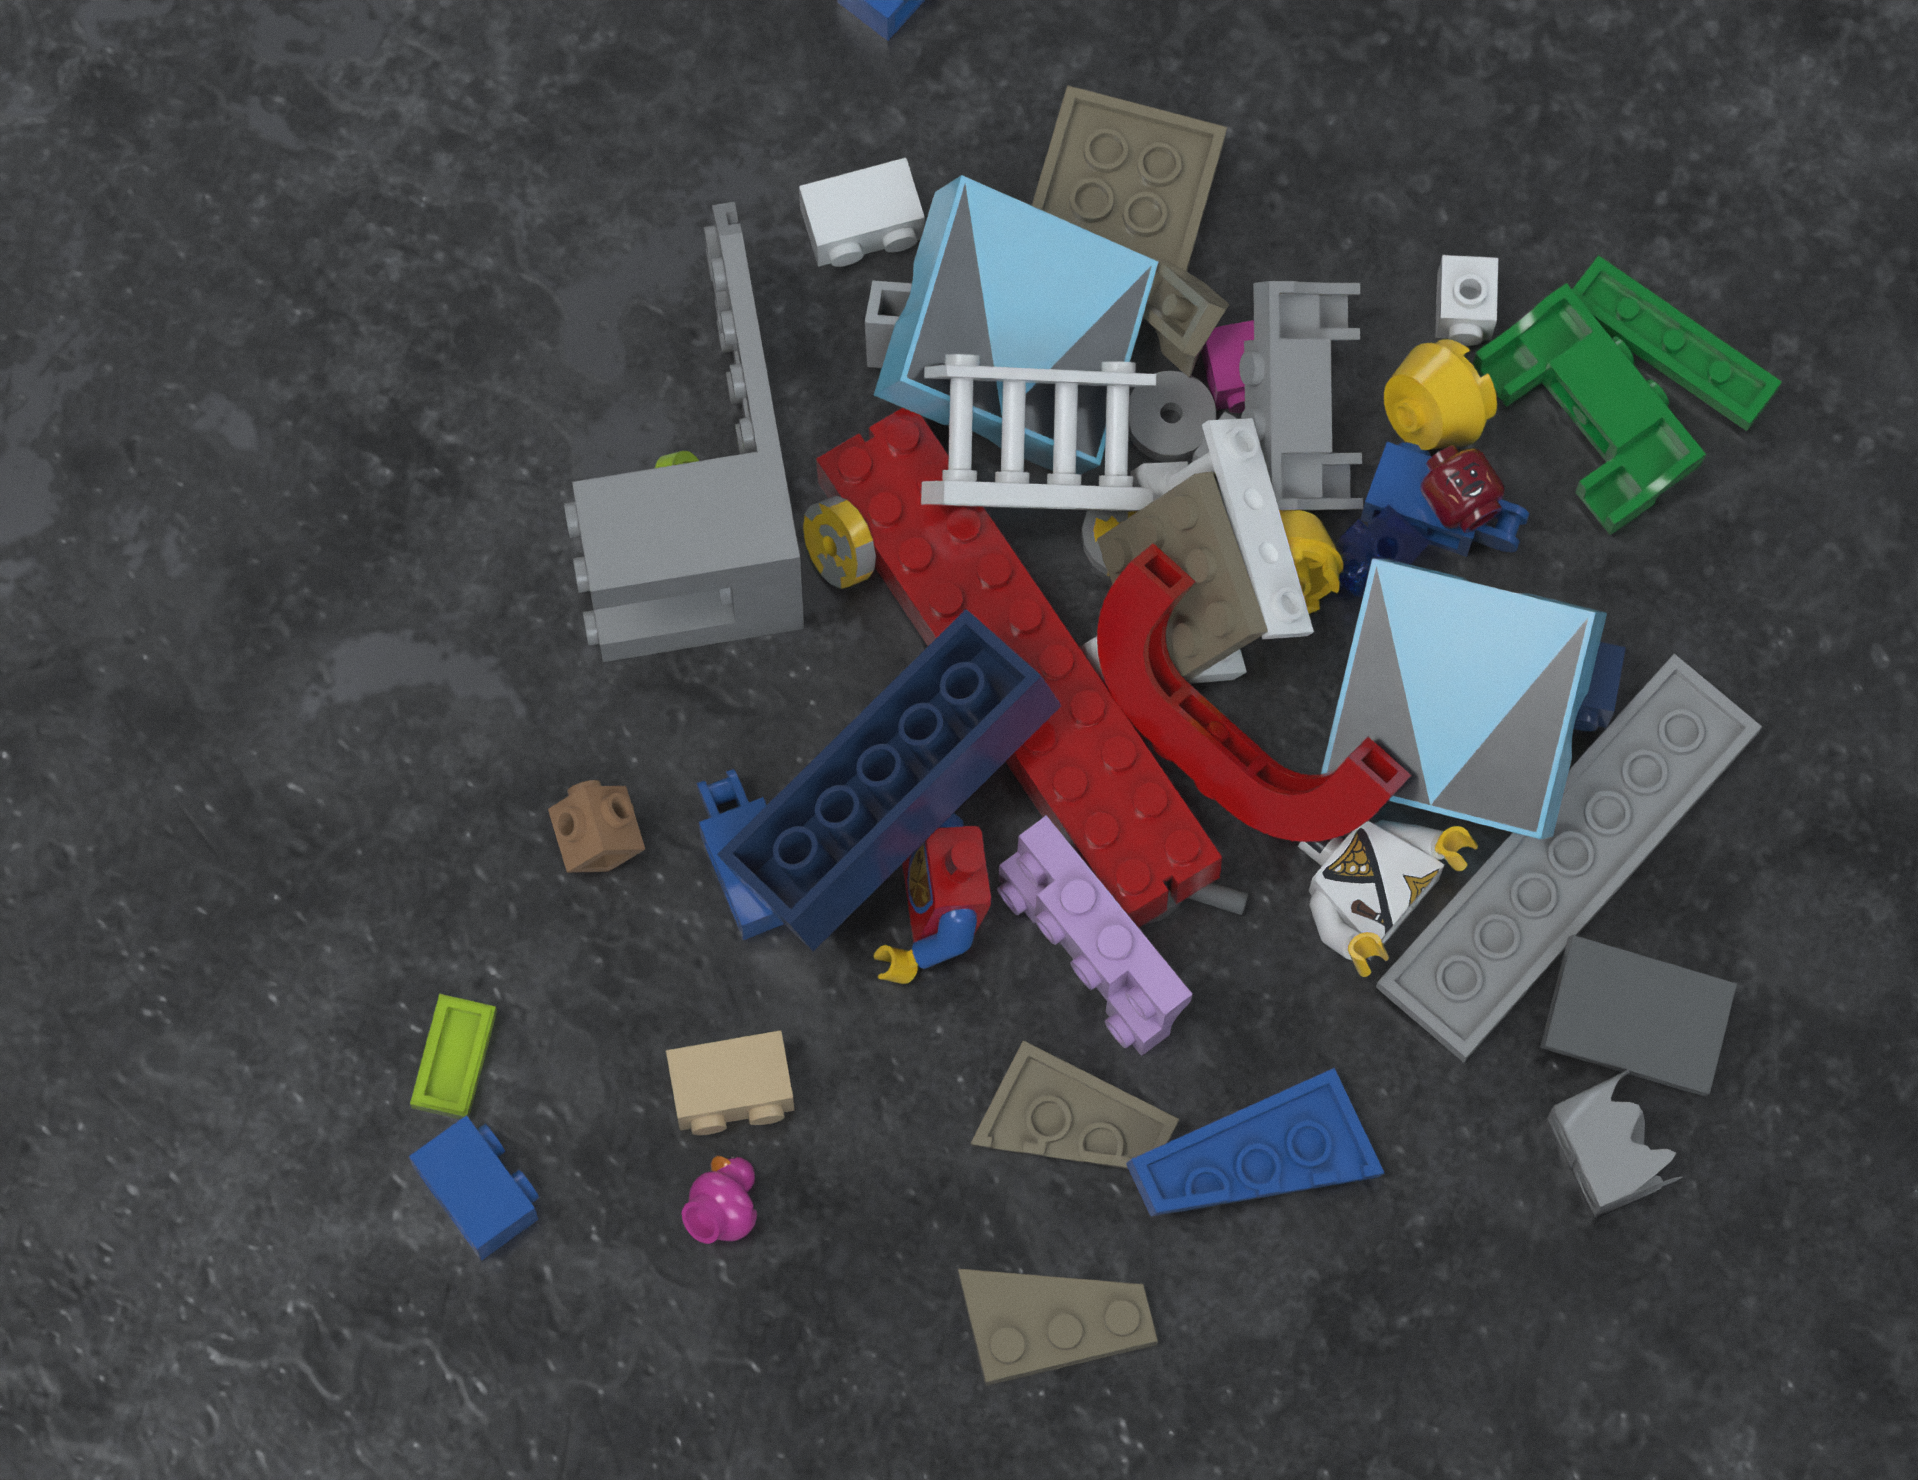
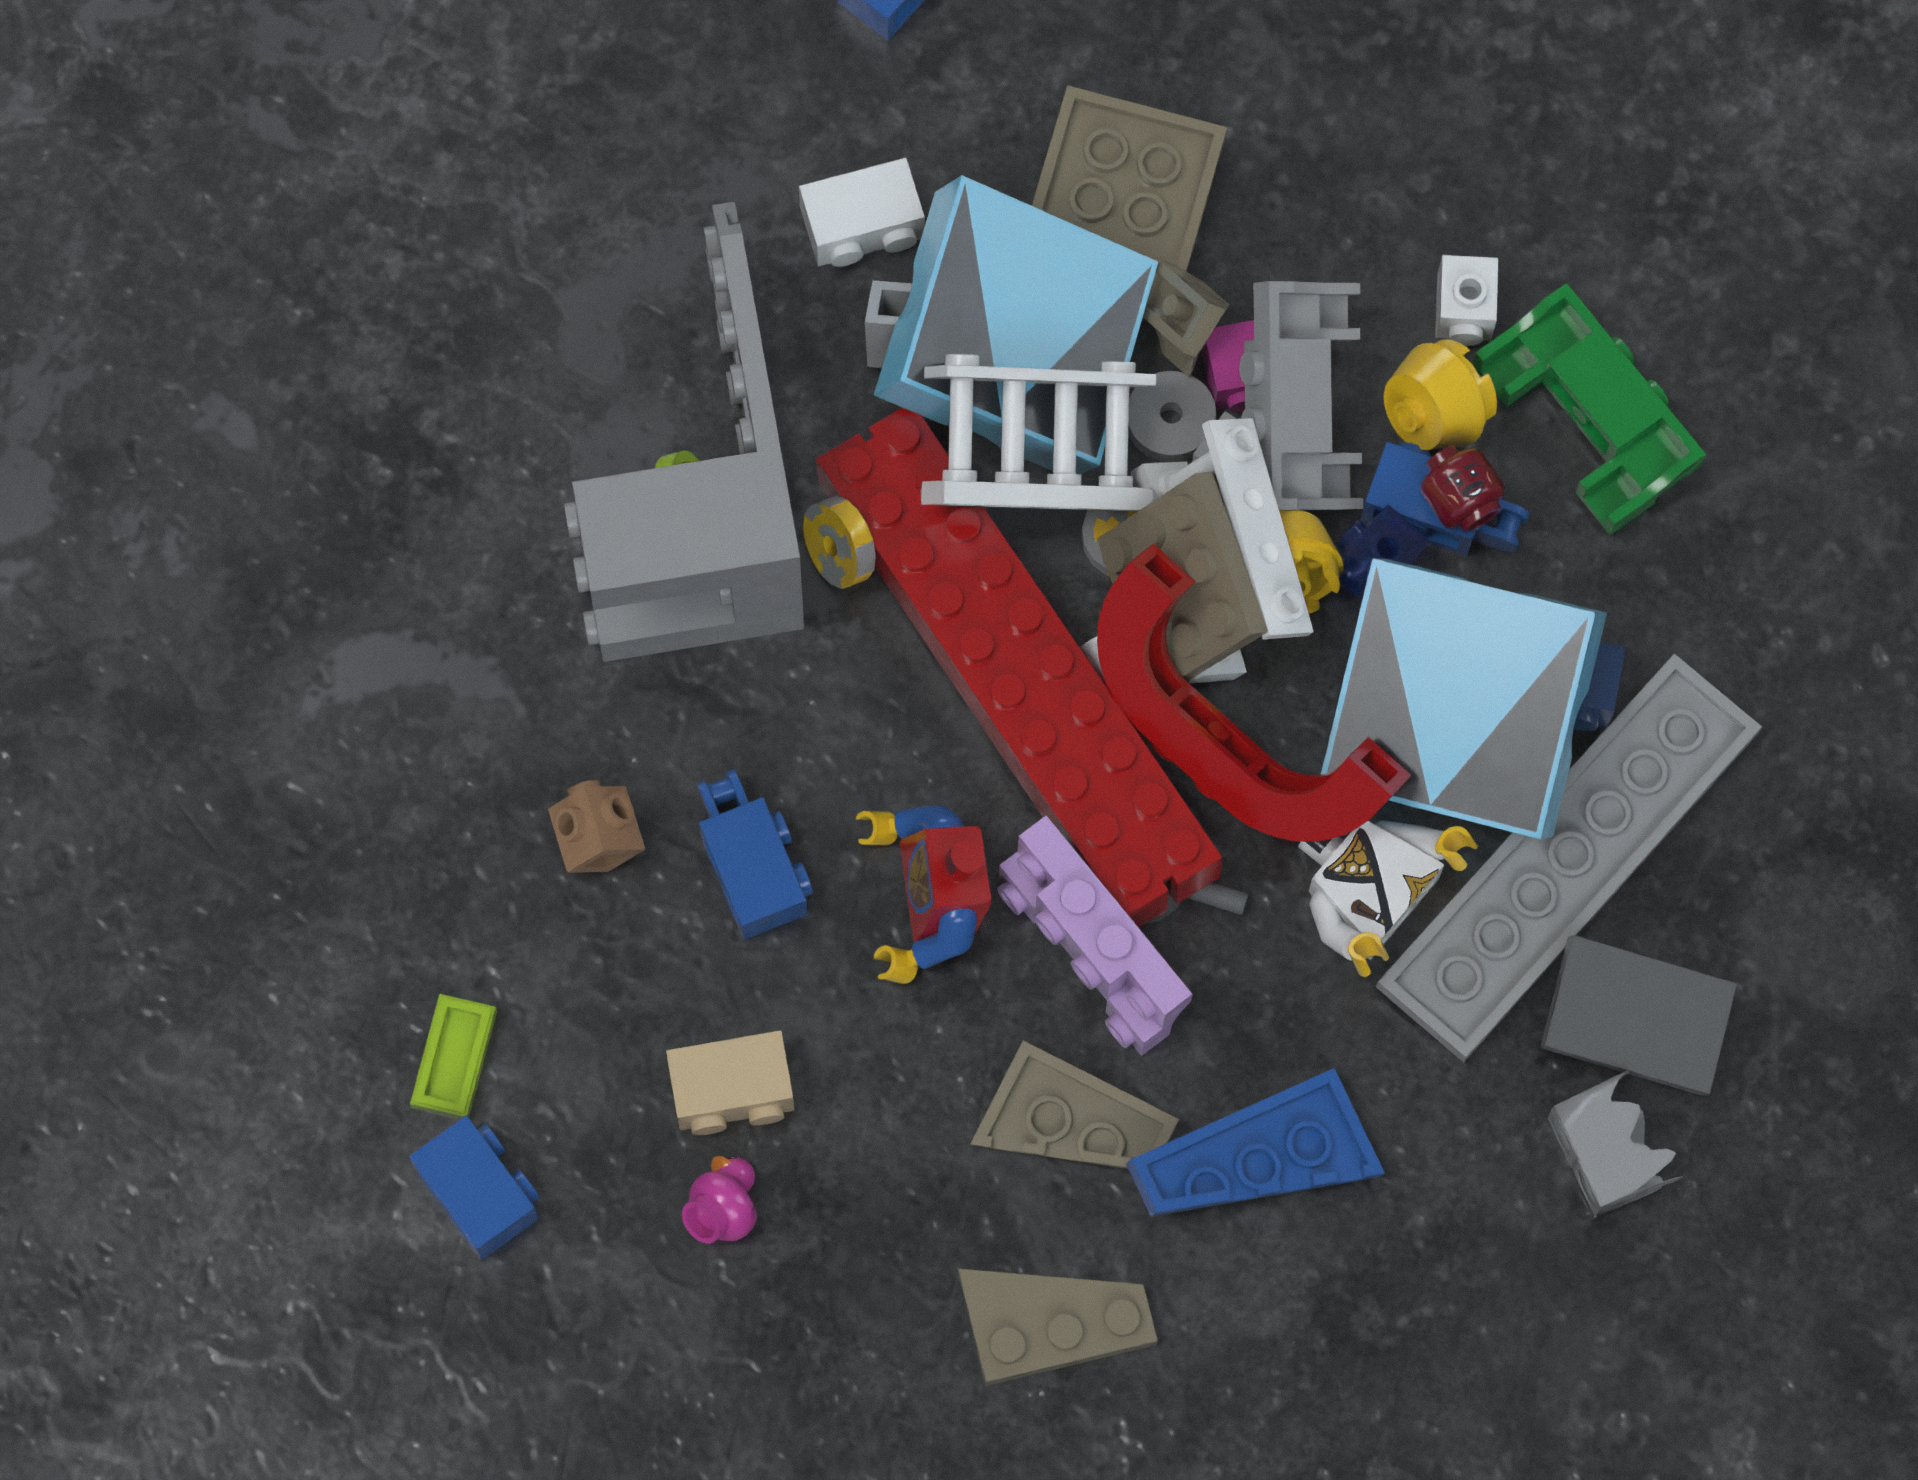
(890, 779): dark blue brick -> none
(1676, 344): green plate -> none

